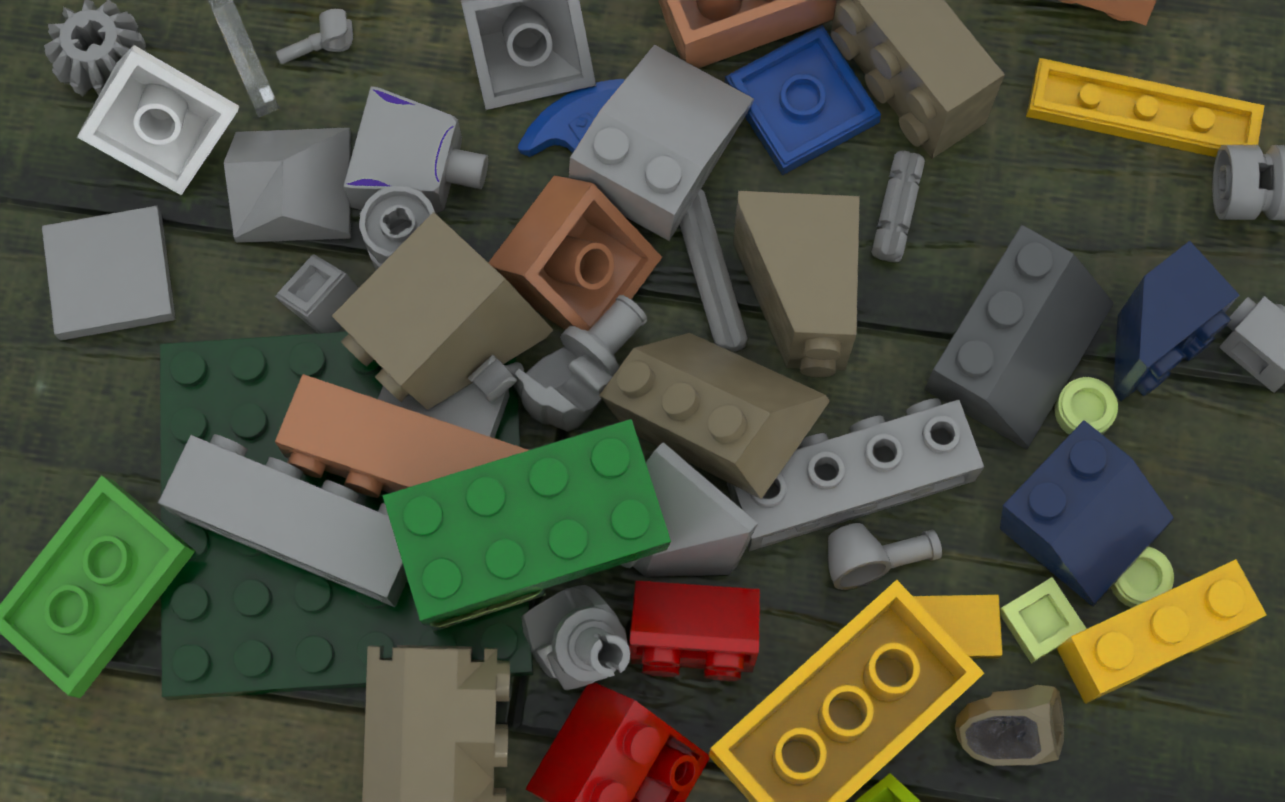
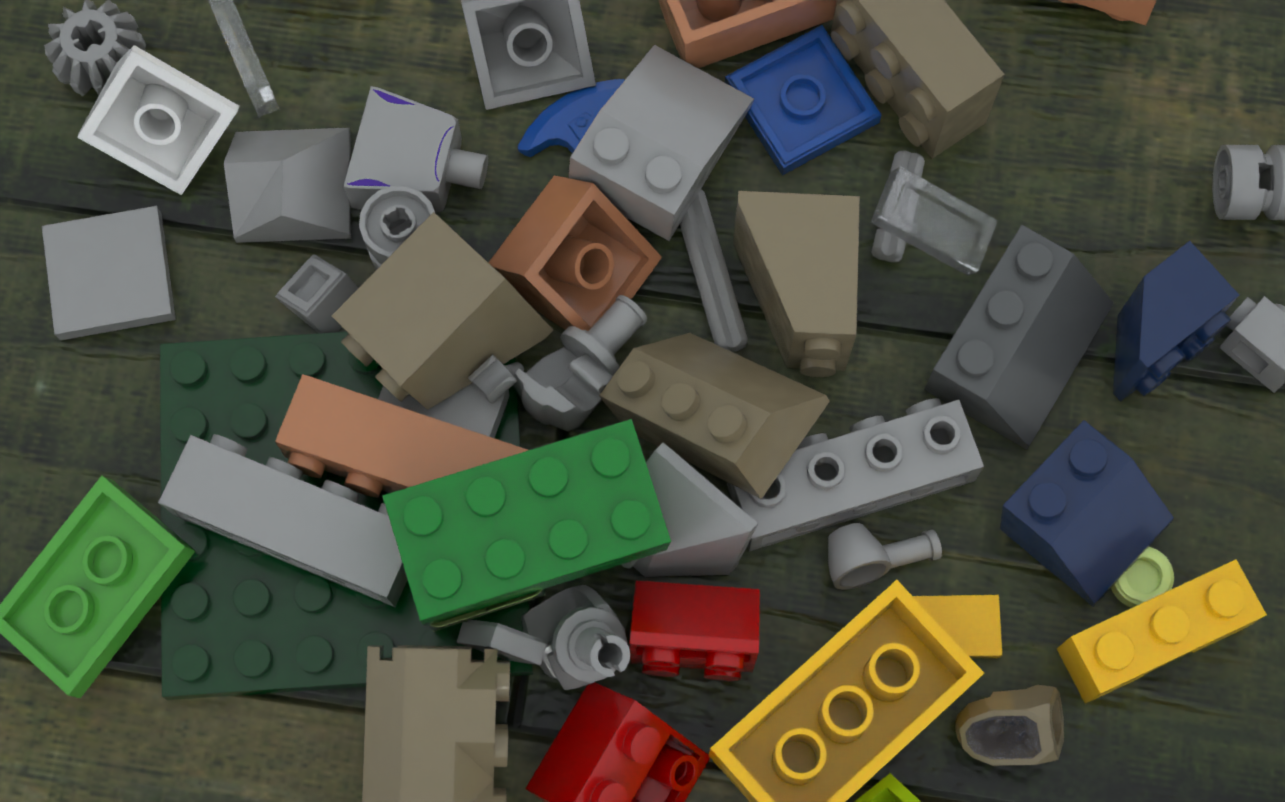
(334, 36): light grey hand -> none
(509, 642): none -> light grey tile
(934, 221): none -> clear tile
(1041, 619): yellowish green tile -> none
(1088, 401): yellowish green tile -> none
(1141, 109): yellow tile -> none

